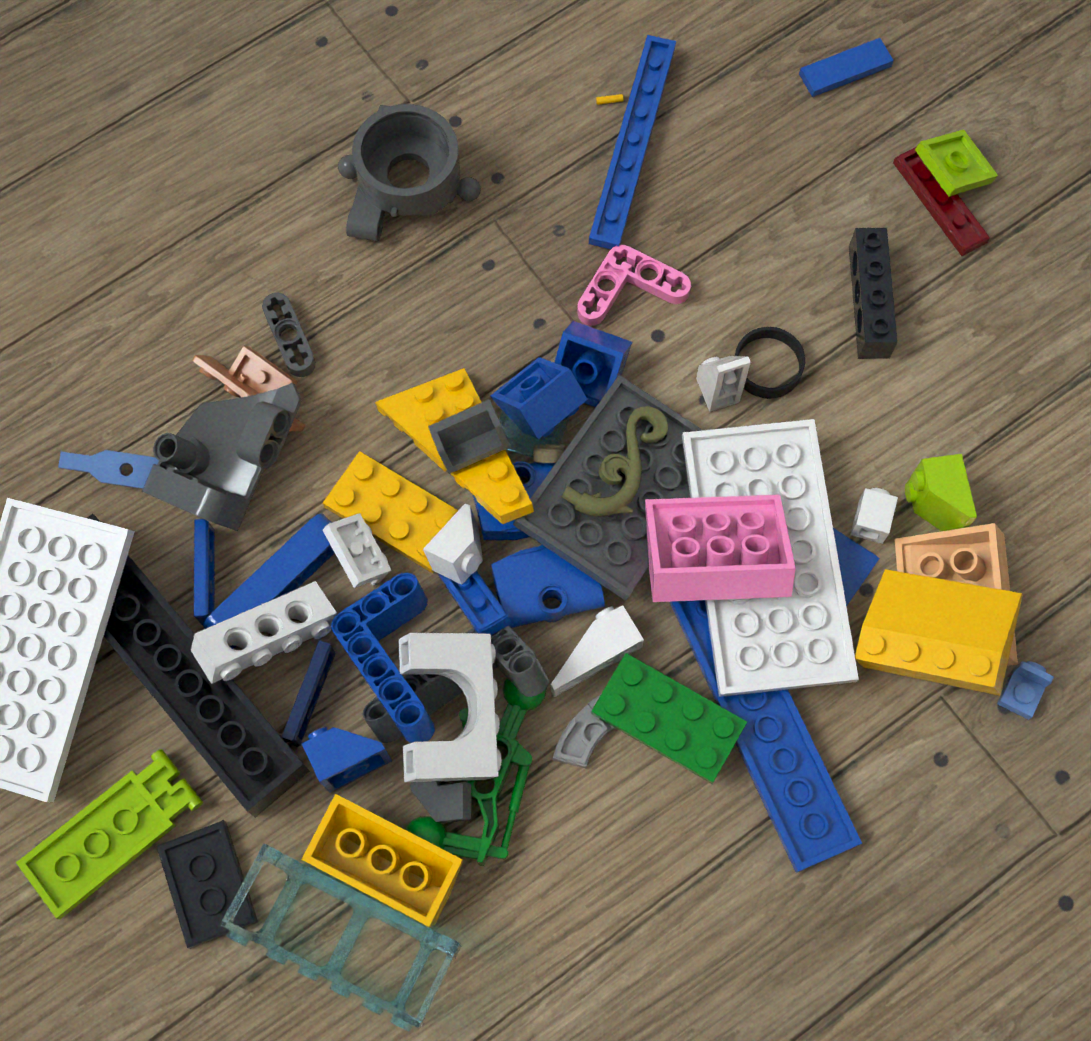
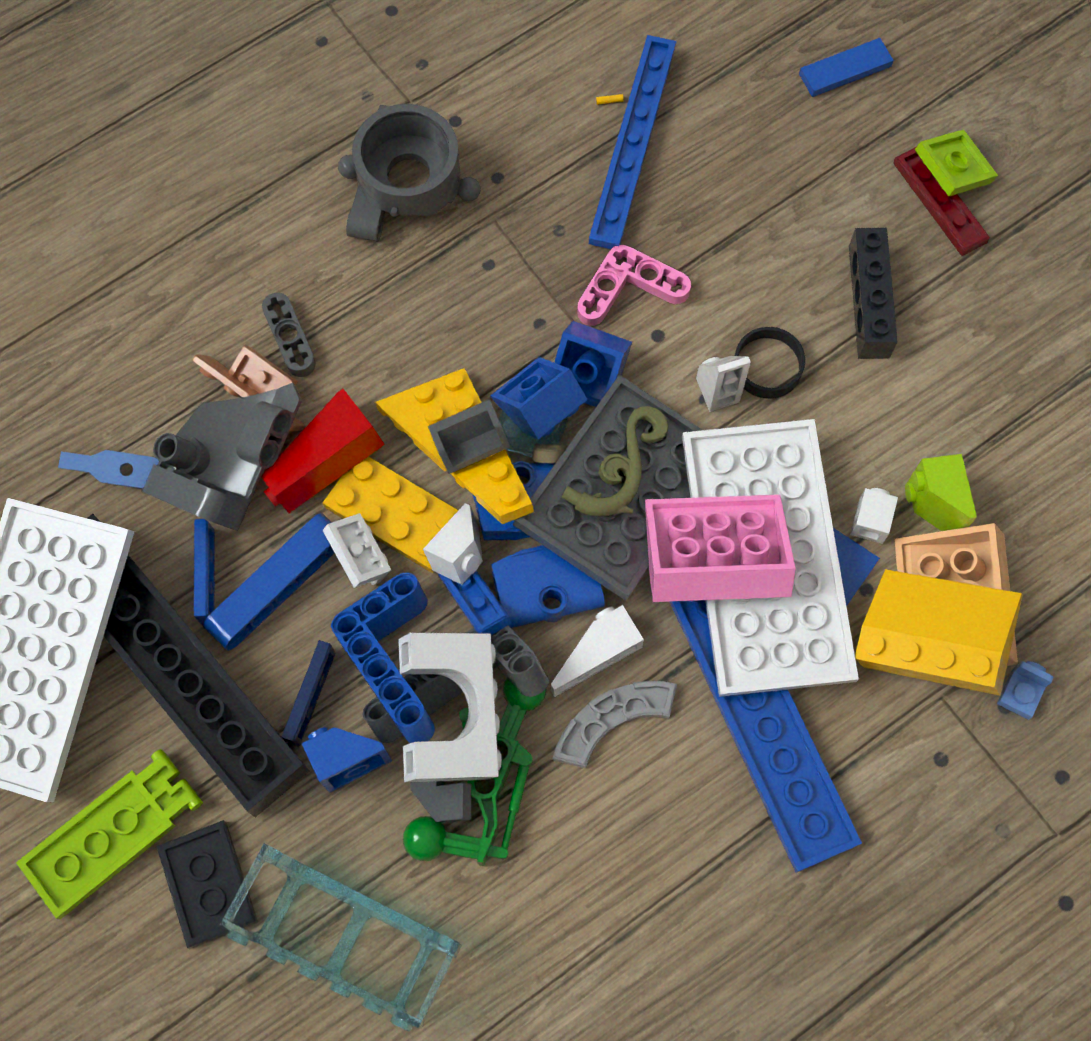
(304, 604): white brick -> none
(321, 453): none -> red slope
(383, 860): yellow slope -> none
(669, 718): green plate -> none

